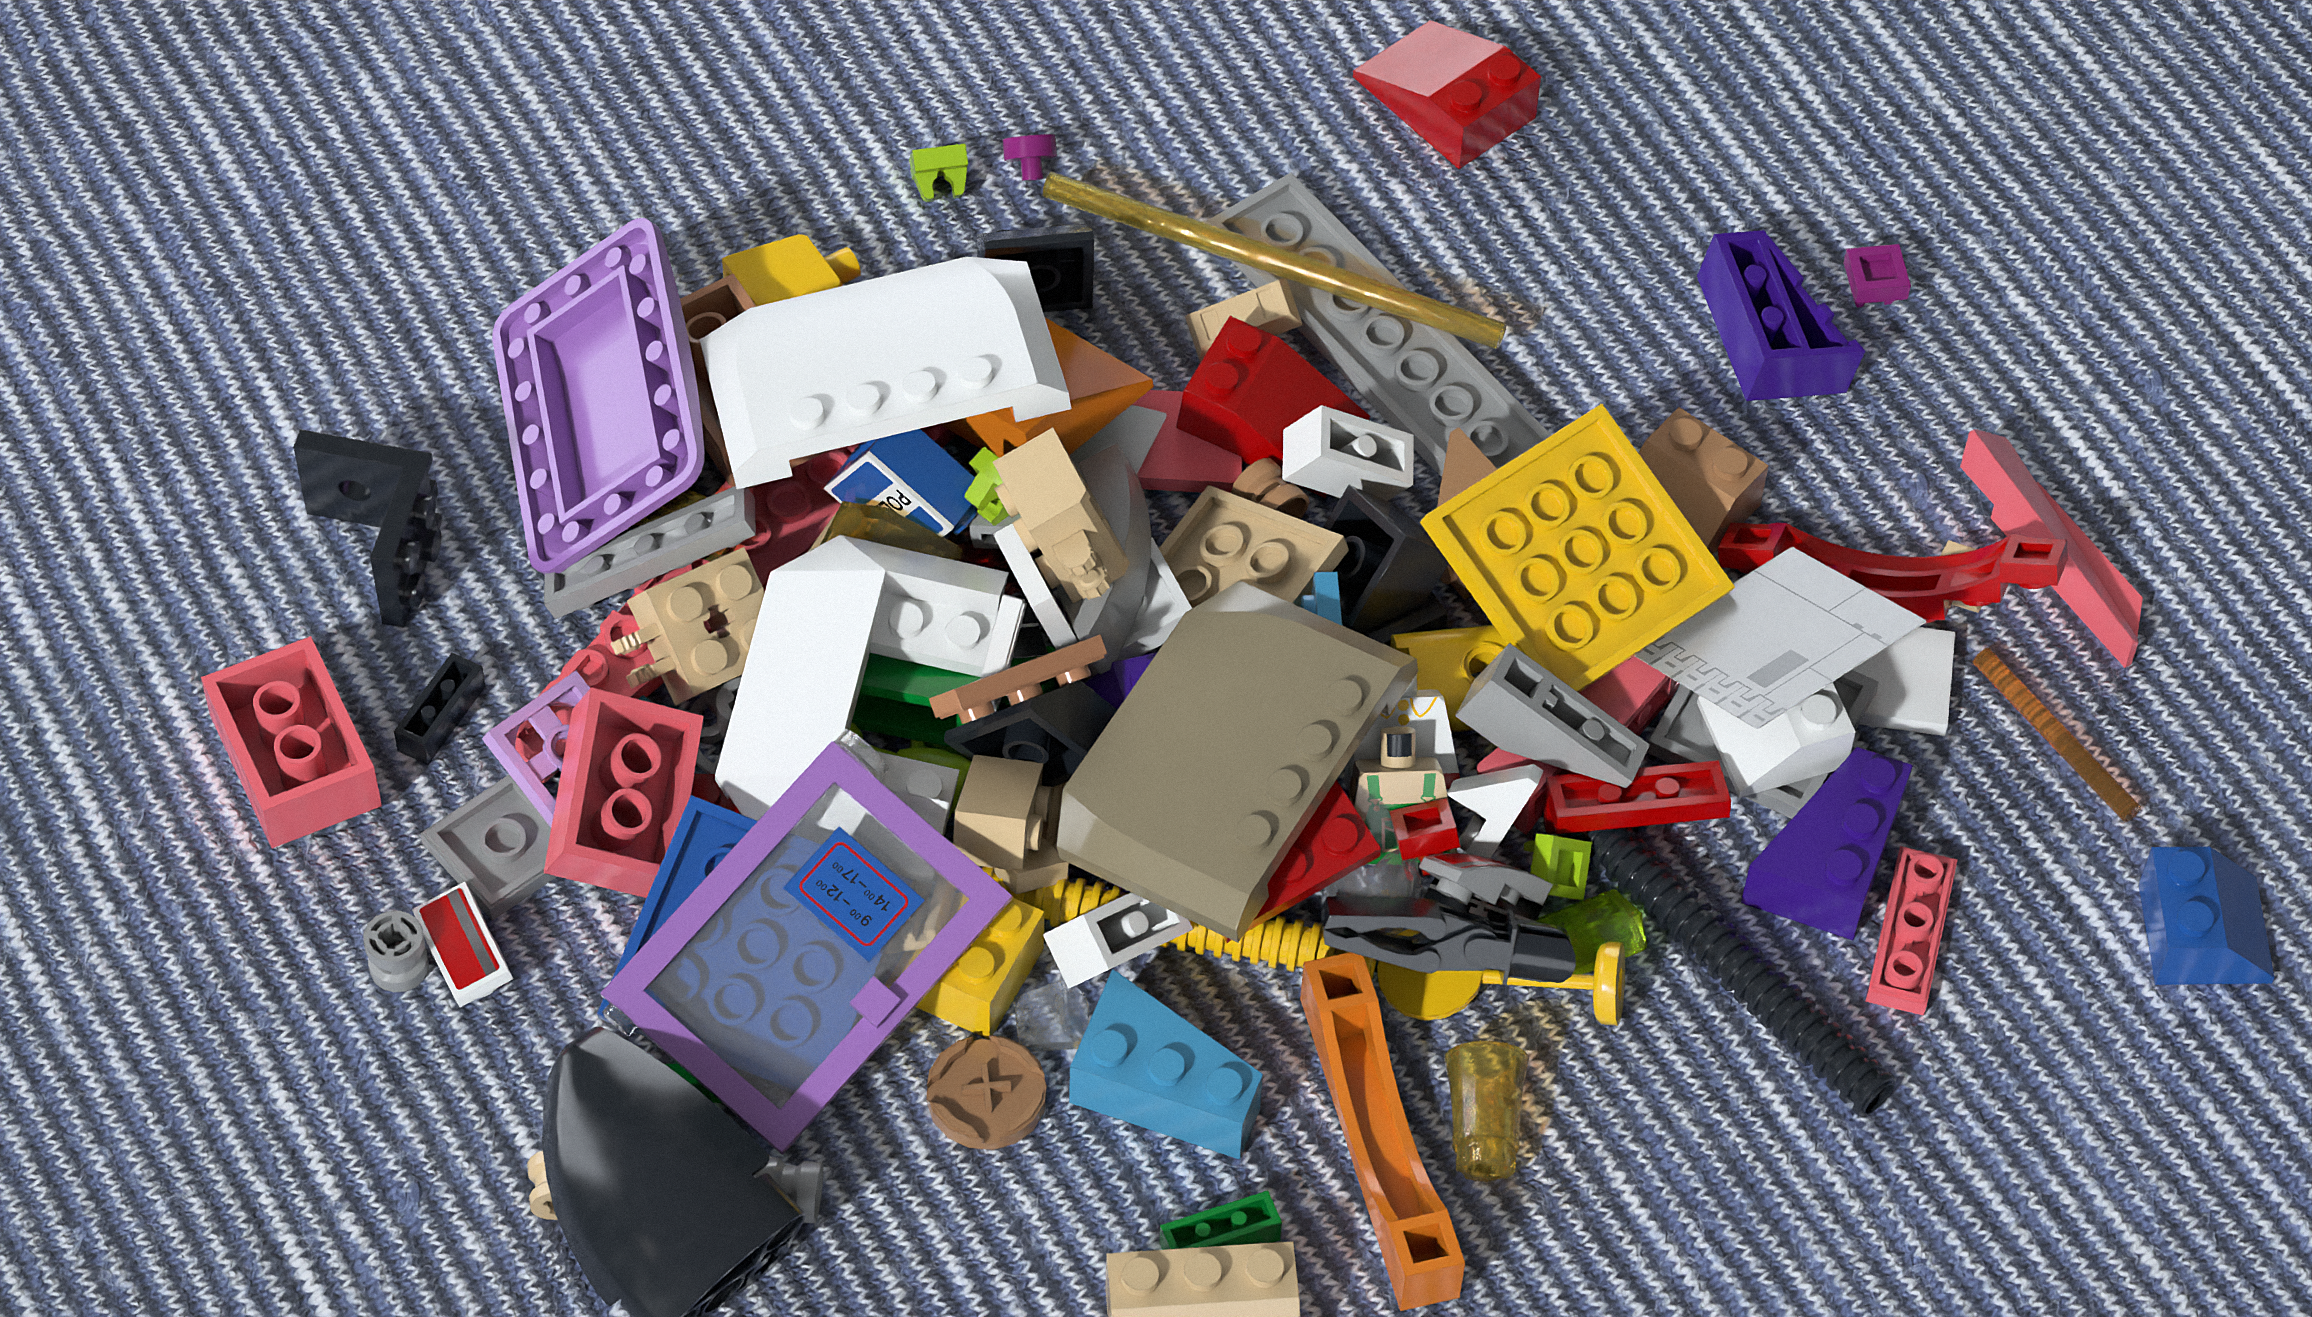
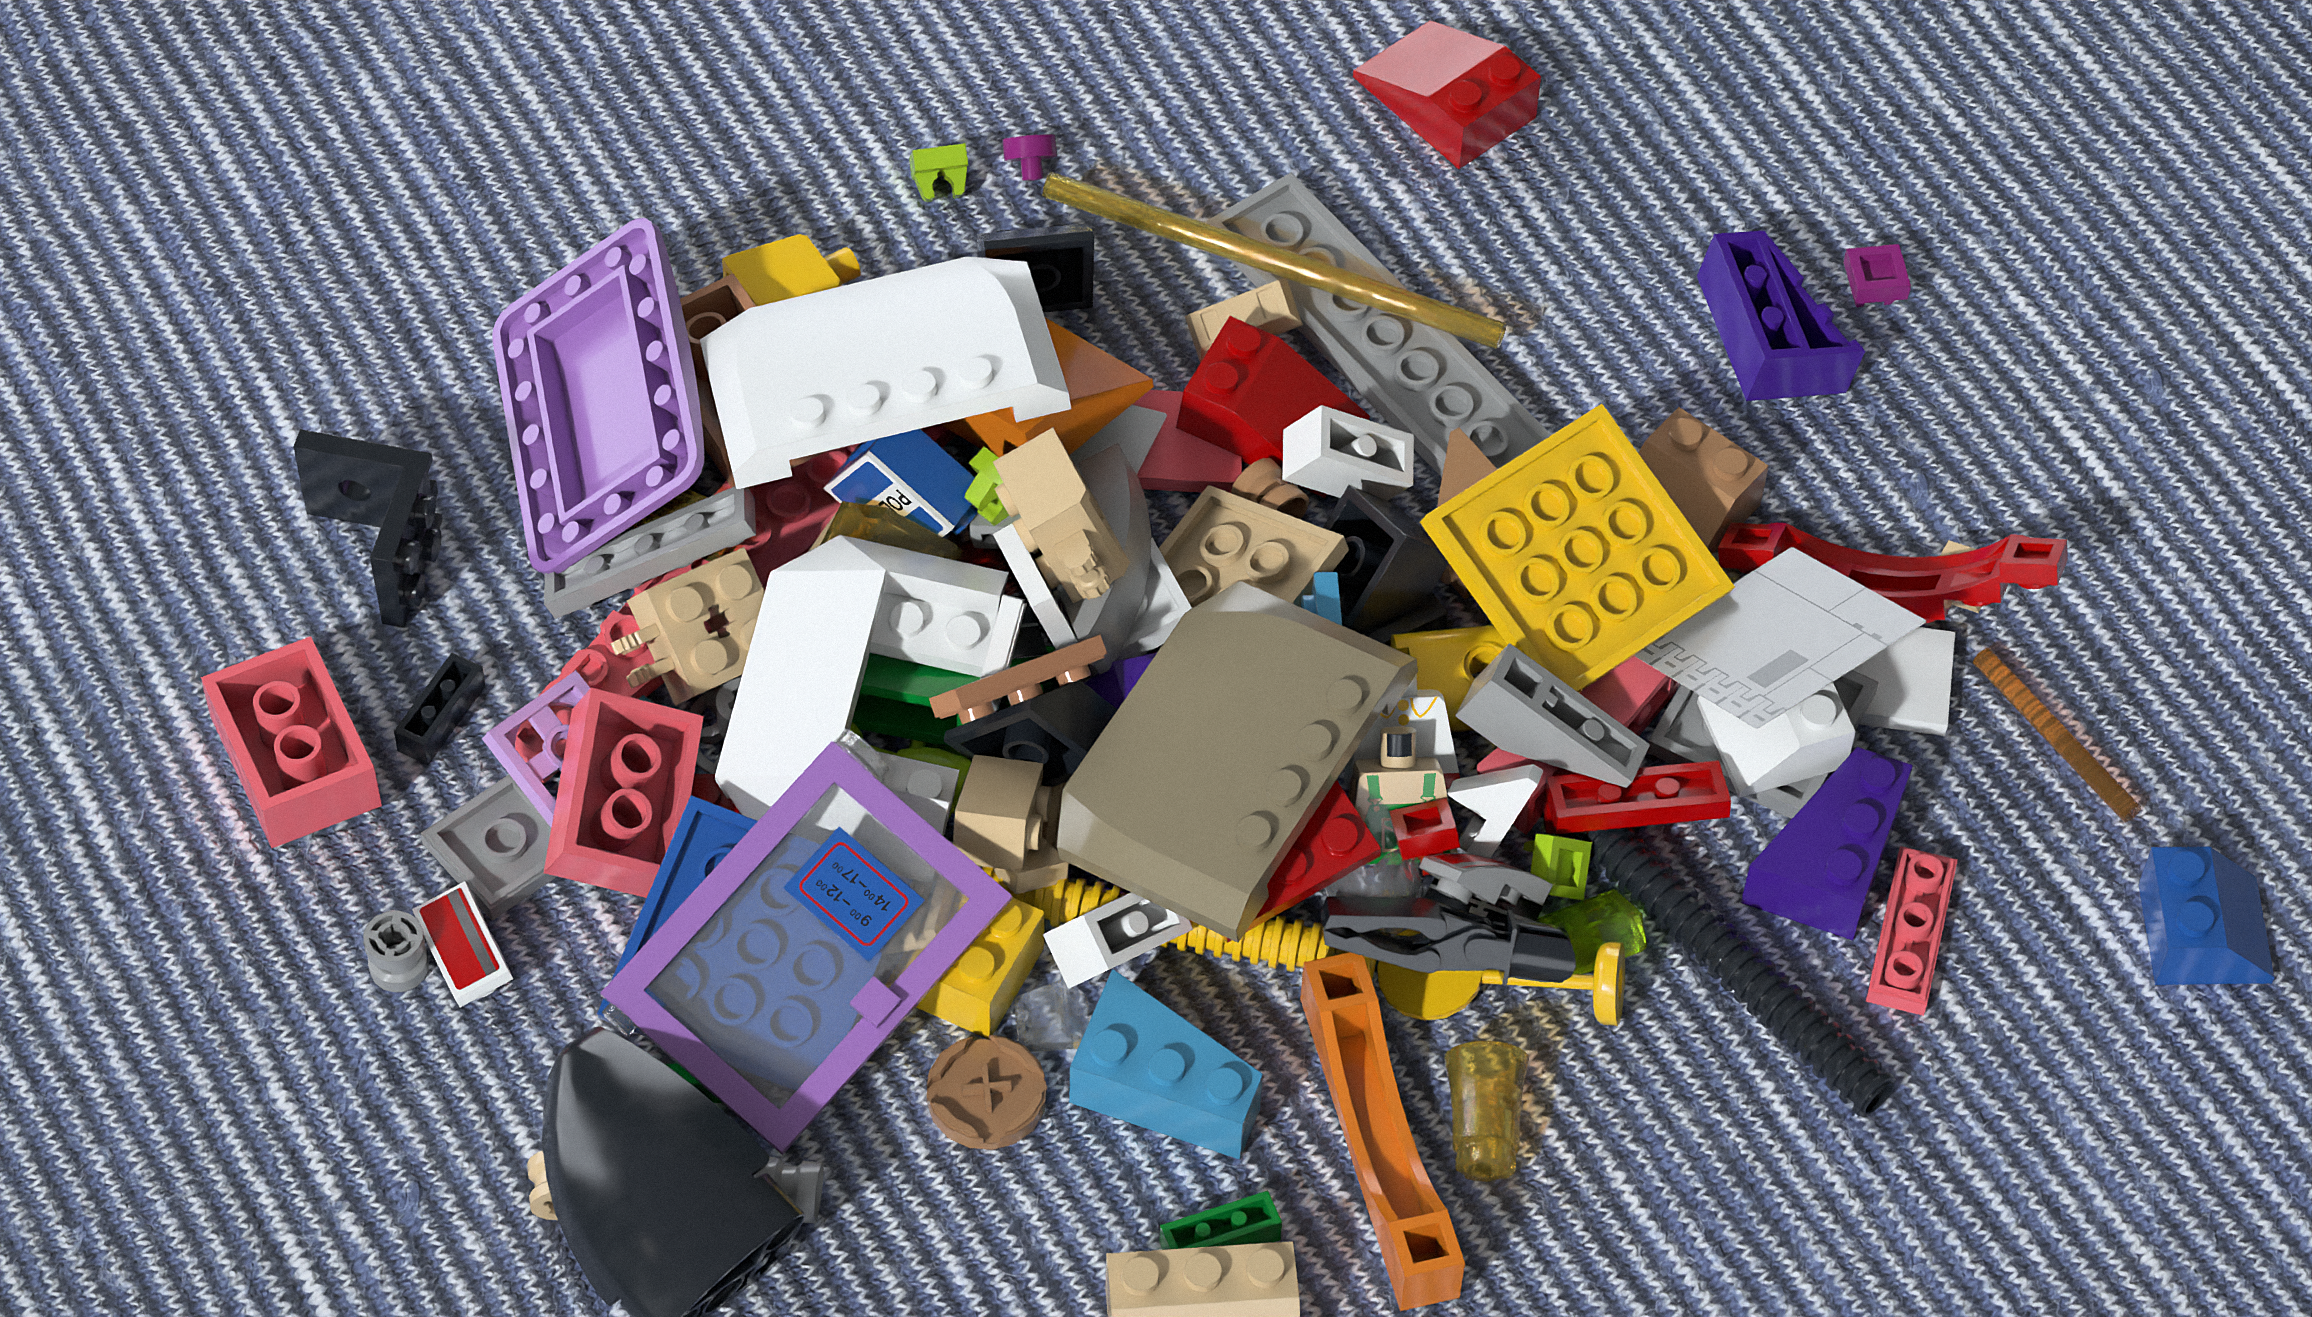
(2025, 508): coral wedge -> none

